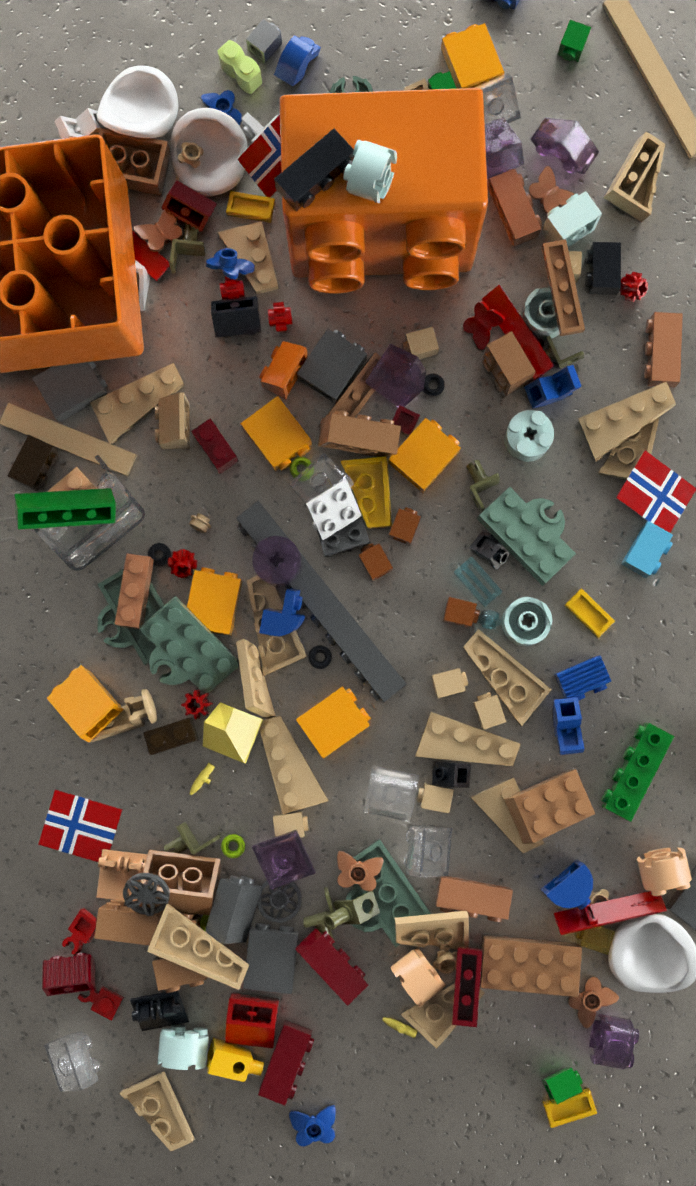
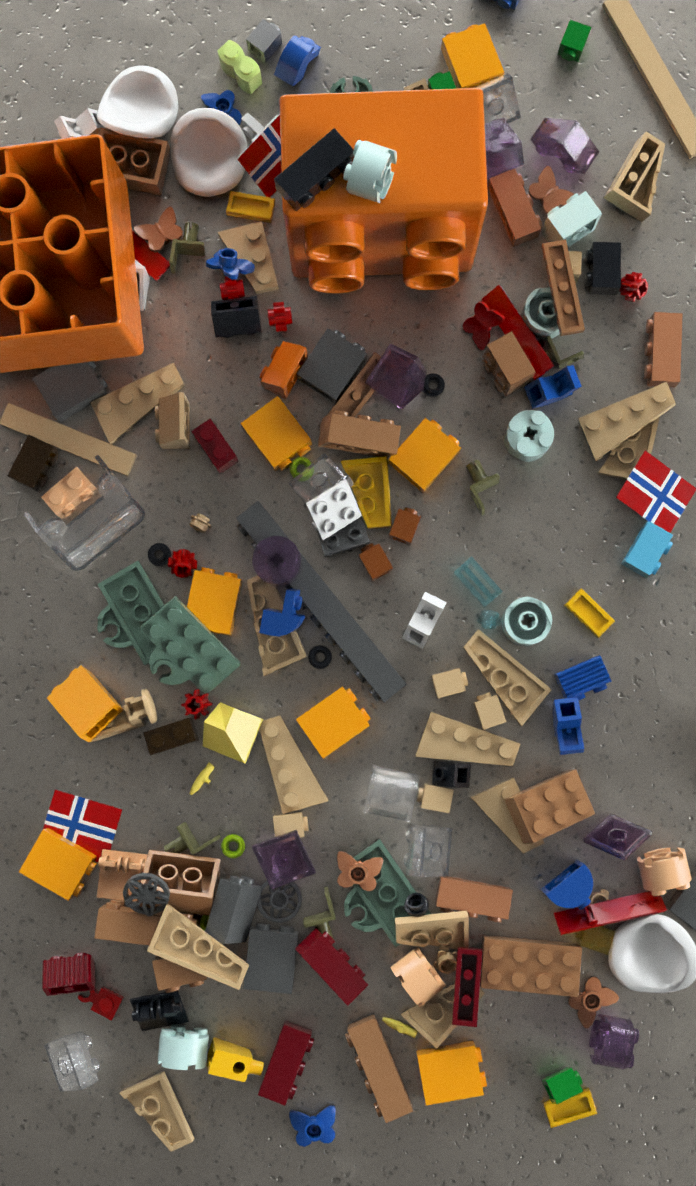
(58, 864): none -> light orange brick
(65, 508): green brick -> none
(83, 930): red plate -> none
(134, 591): nougat brick -> none
(189, 205): dark red brick -> none
(191, 148): tan plate -> none
(251, 1020): red slope -> none
(253, 682): tan wing -> none
(351, 911): olive bracket -> none
(379, 1068): none -> medium nougat brick
(406, 419): dark red plate -> none
(416, 904): none -> black plate
(421, 343): tan brick -> none
(424, 620): none -> white brick
(451, 1072): none -> light orange brick
(461, 612): dark orange brick -> none
(490, 549): black bracket -> none
(528, 533): sand green plate -> none
(617, 837): none -> clear purple slope
(637, 771): green brick -> none

